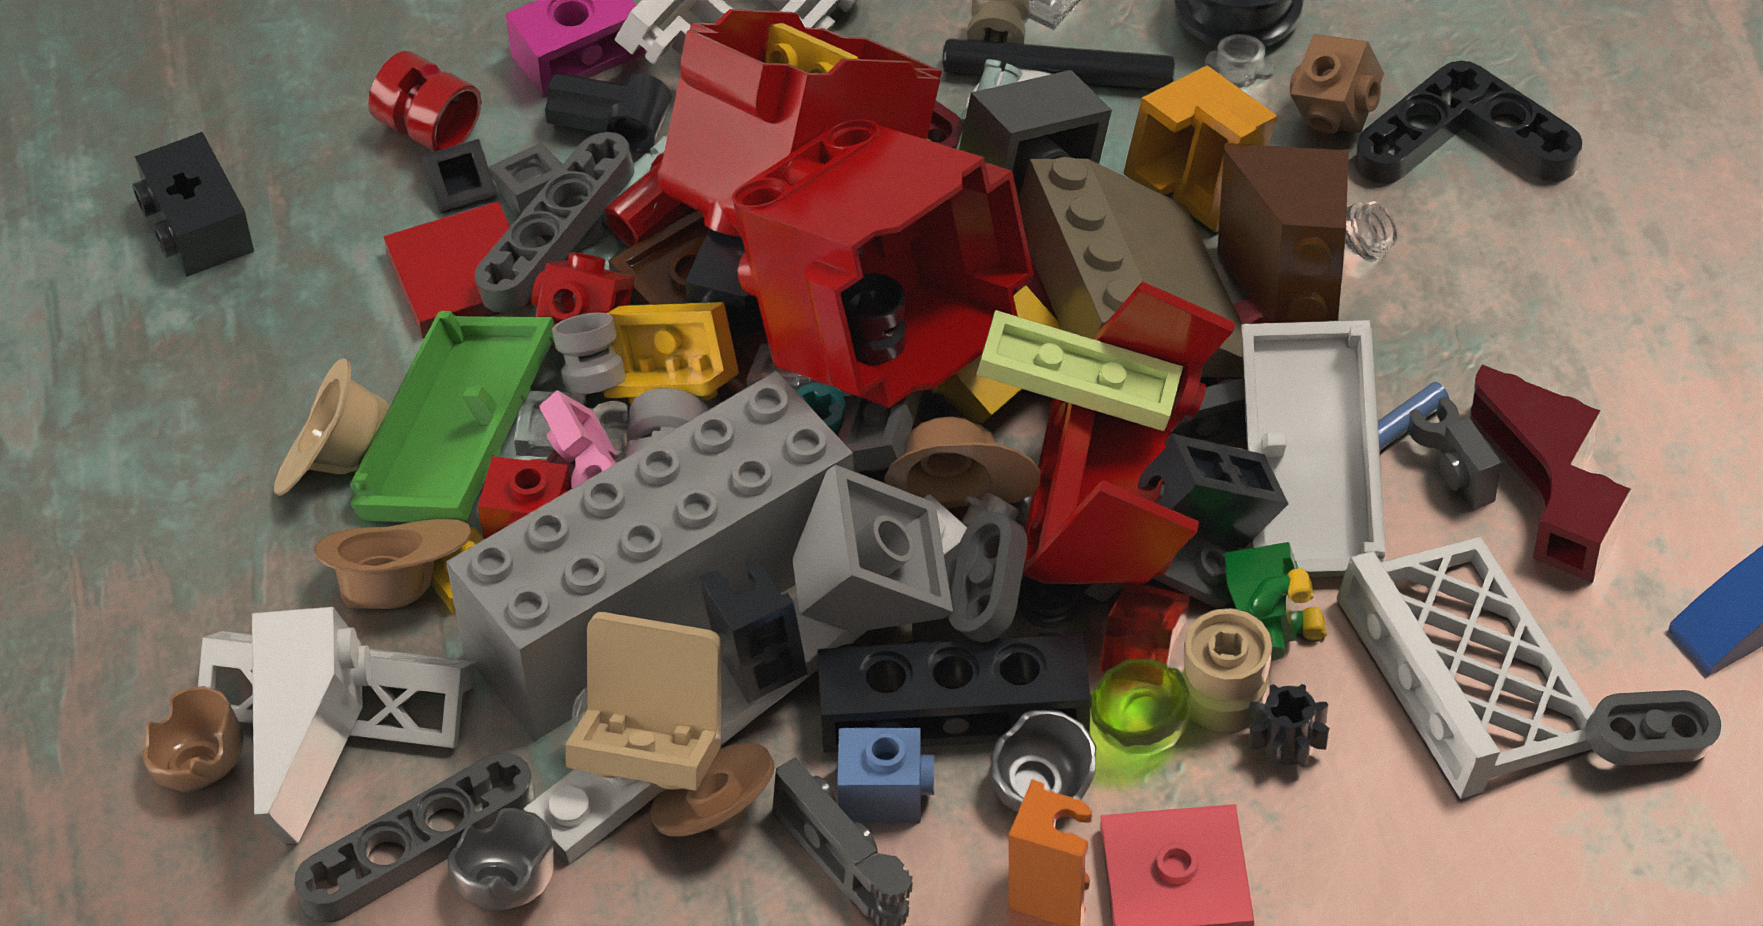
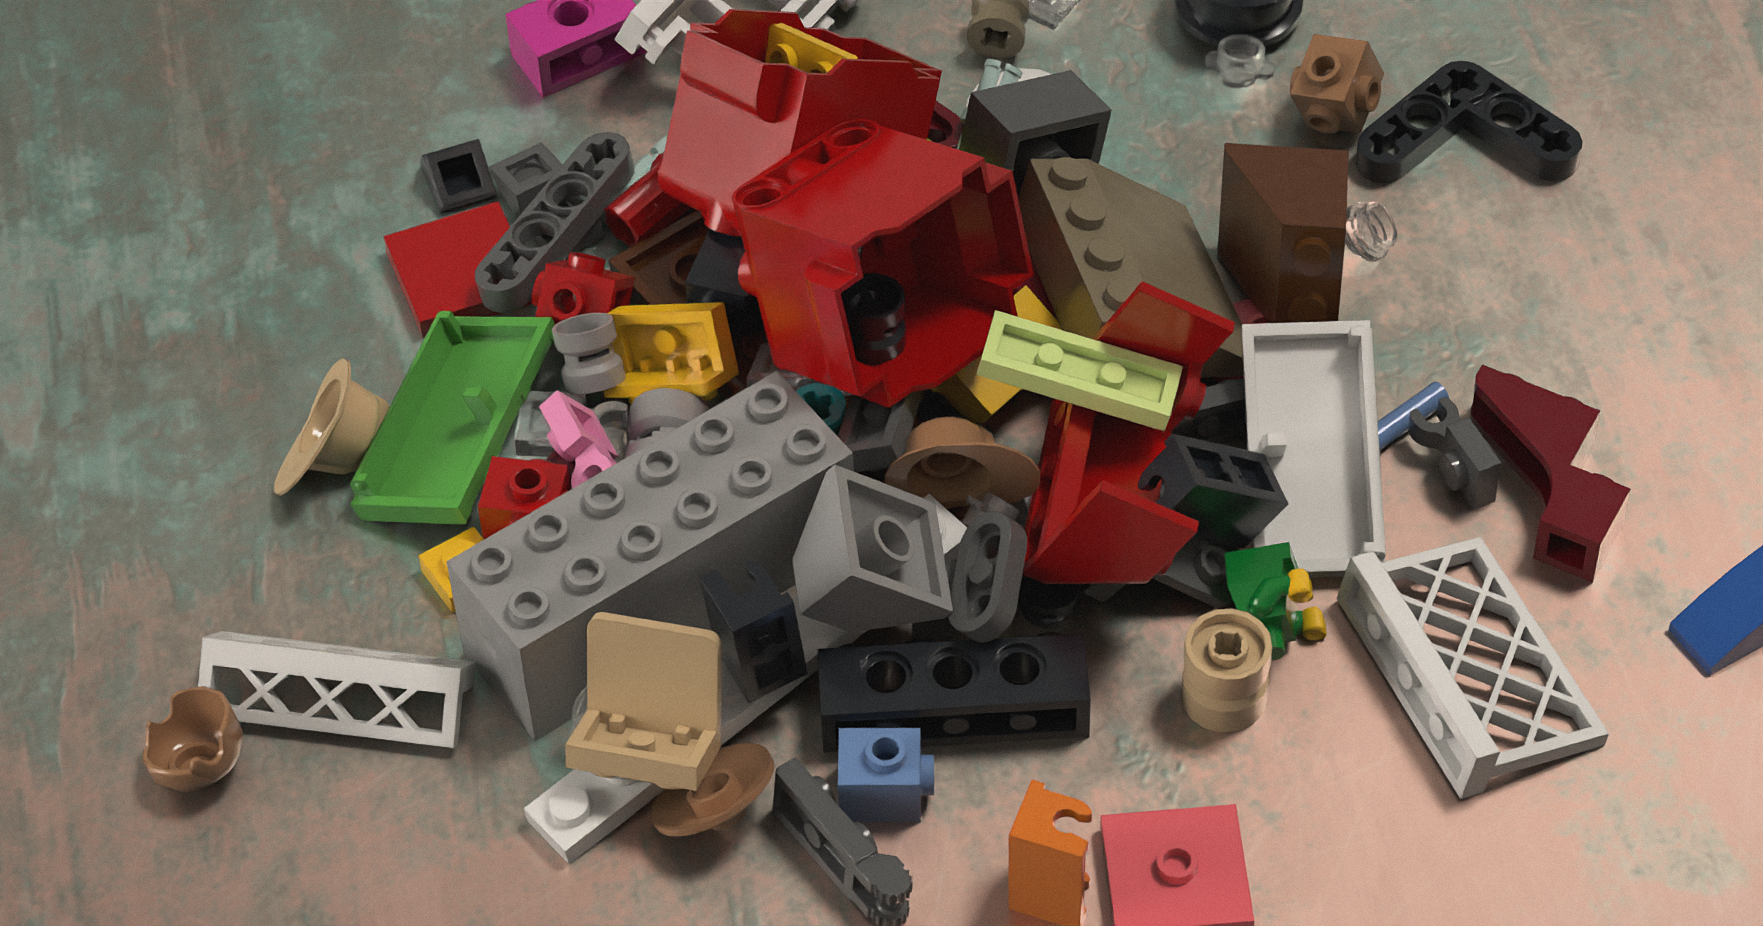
(193, 205): black brick -> none
(303, 710): white slope -> none
(389, 563): medium nougat piece -> none
(409, 828): dark grey beam -> none
(424, 101): red wheel -> none
(503, 862): flat silver hair -> none
(629, 108): black piece -> none
(1045, 749): flat silver hair -> none
(1090, 65): black axle -> none
(1141, 706): clear neon green hair -> none
(1143, 625): clear red bracket -> none
(1183, 139): light orange plate -> none
(1288, 725): black gear -> none
(1647, 730): dark grey plate -> none

